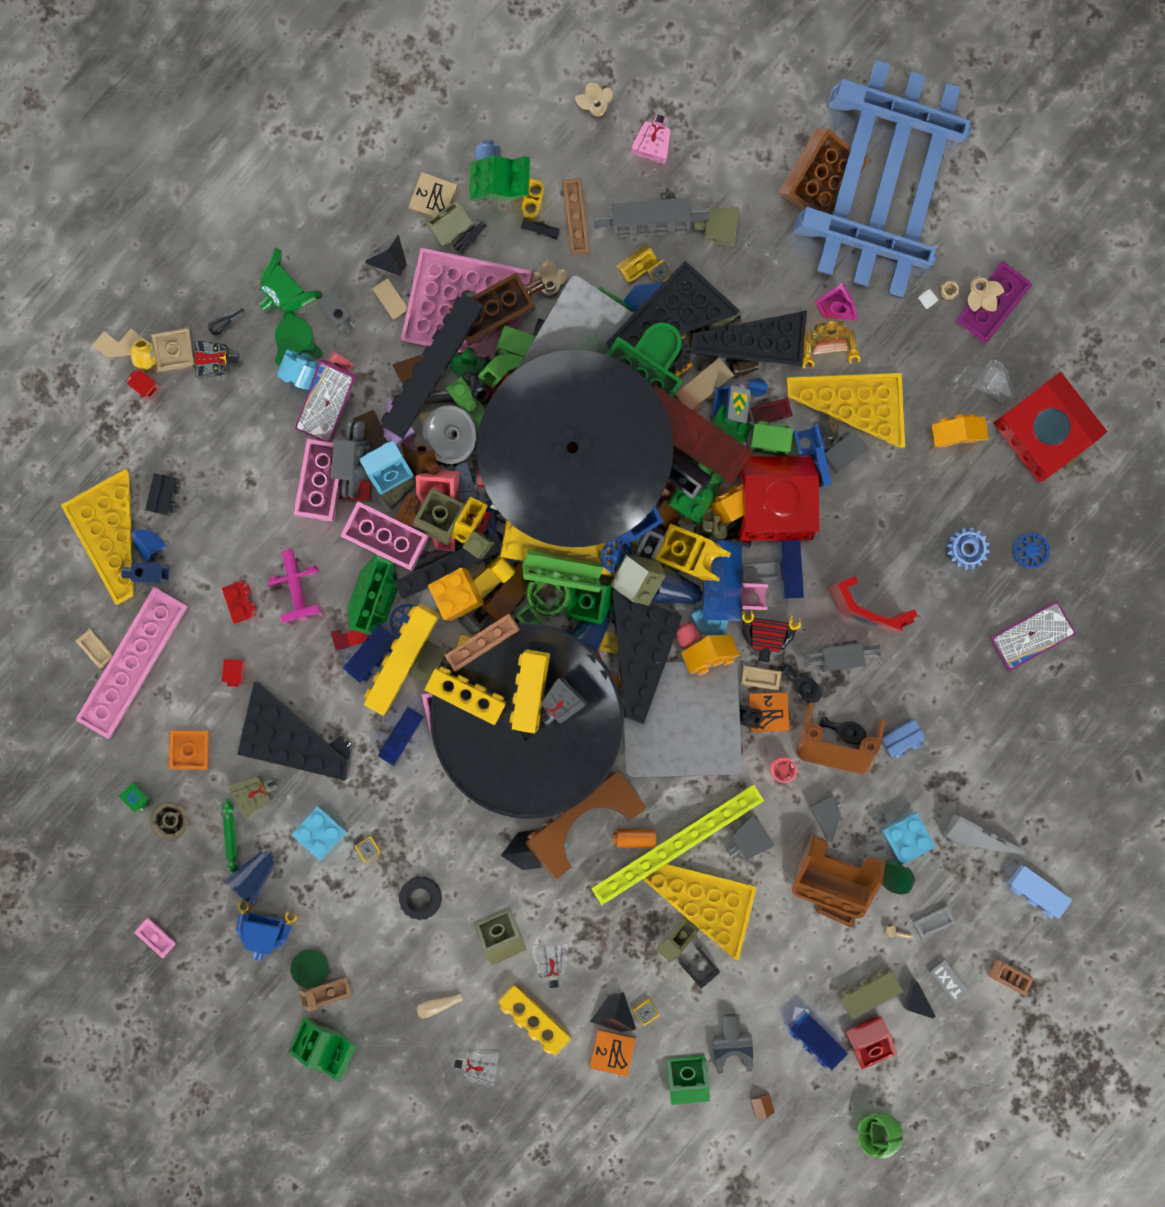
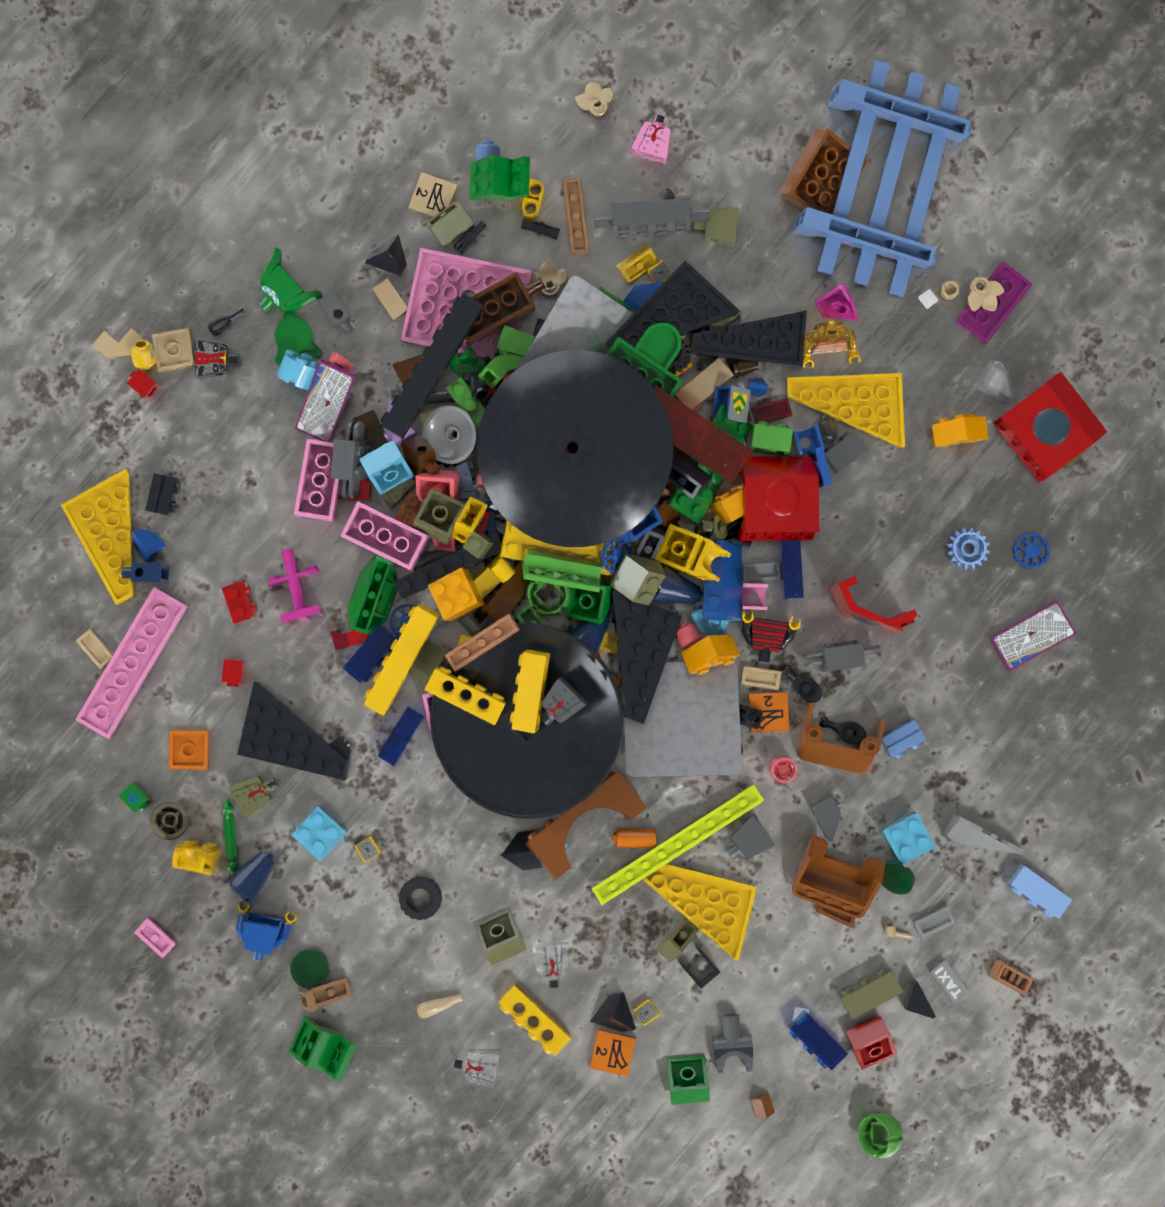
(197, 857): none -> yellow brick

